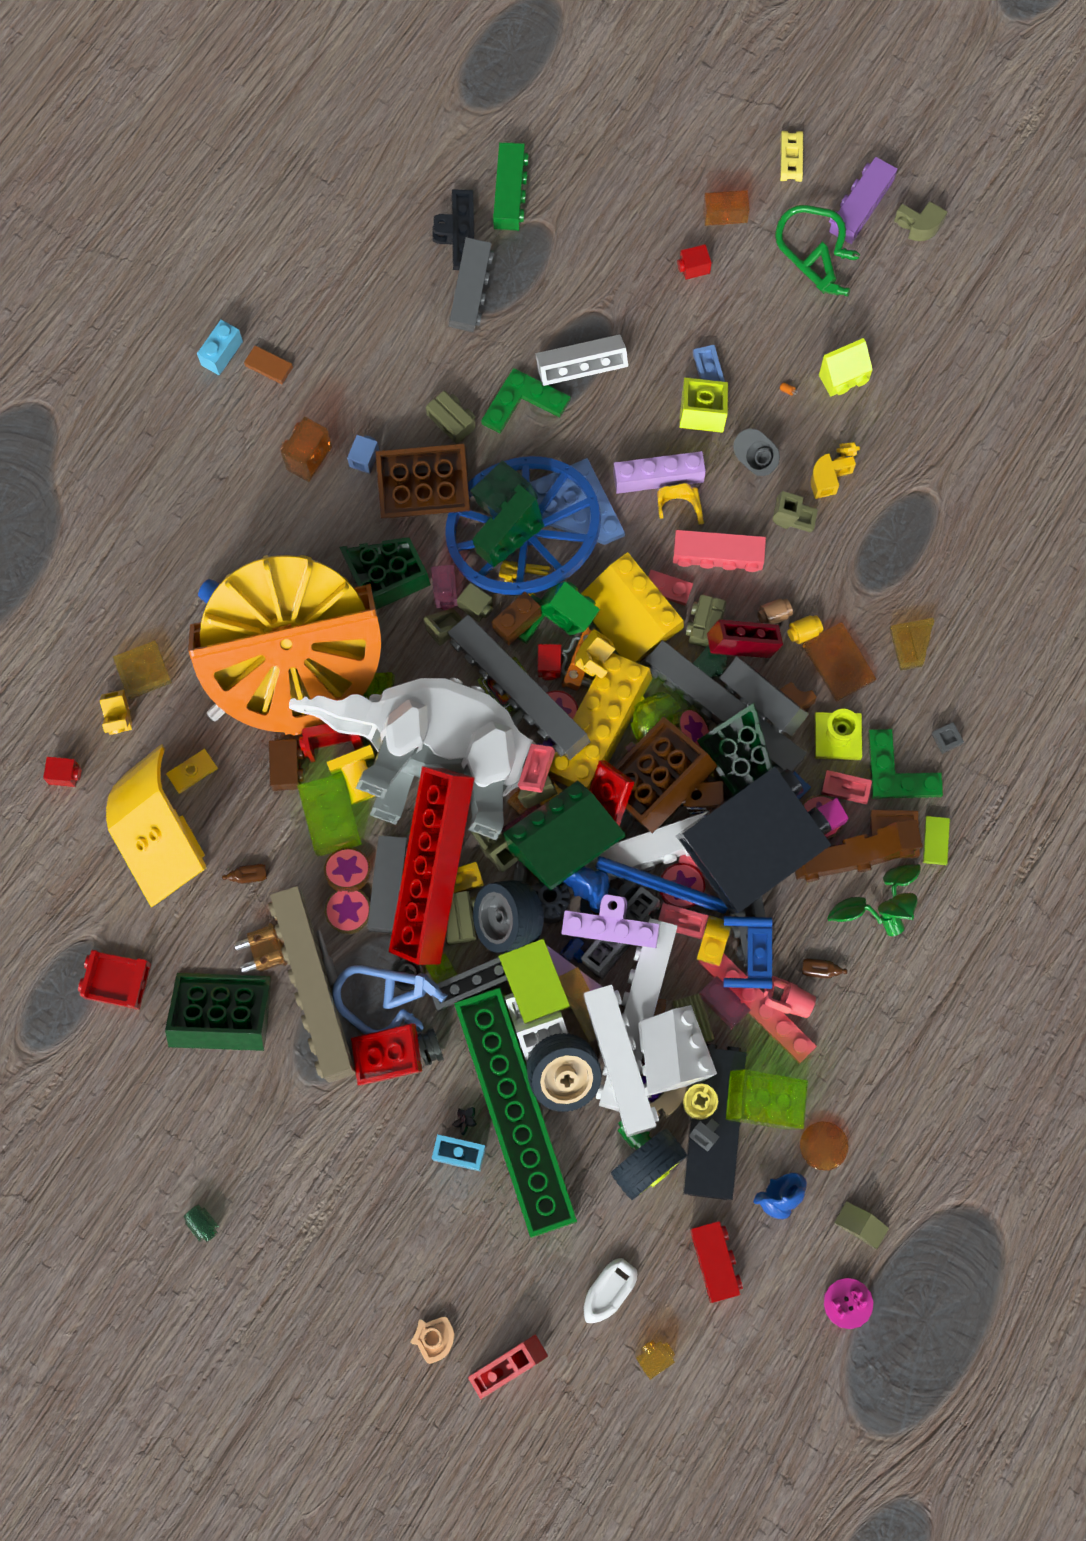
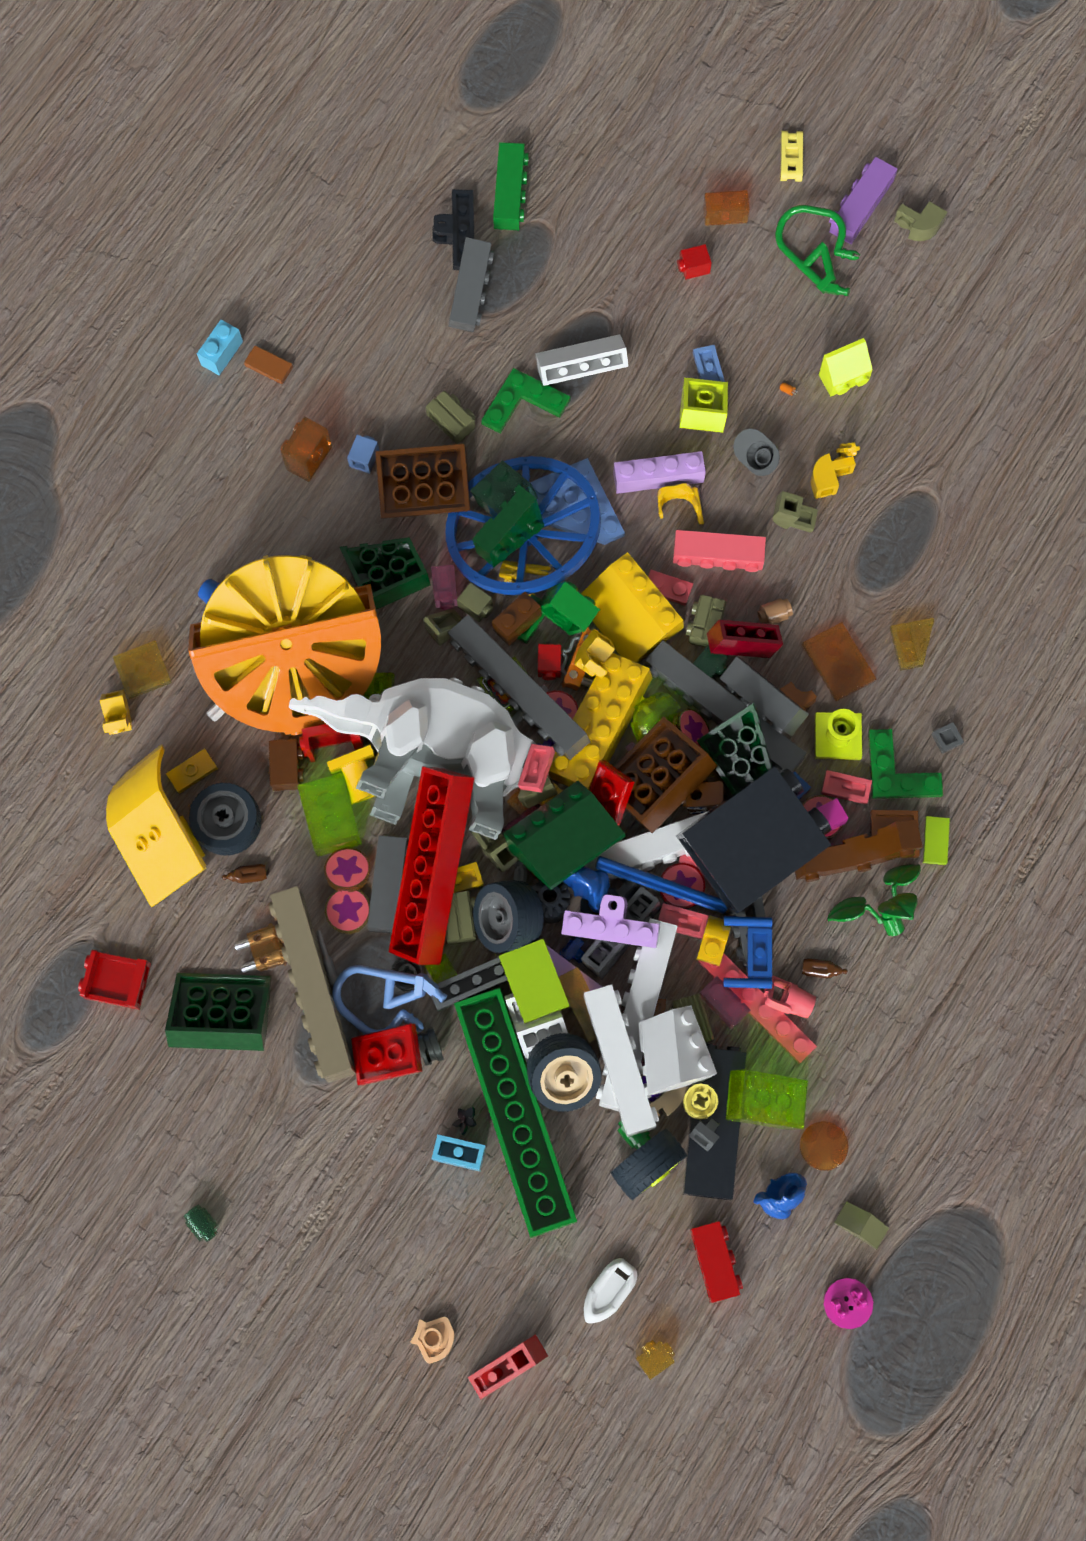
(62, 771): red brick -> none
(222, 802): none -> wheel
(805, 629): yellow brick -> none

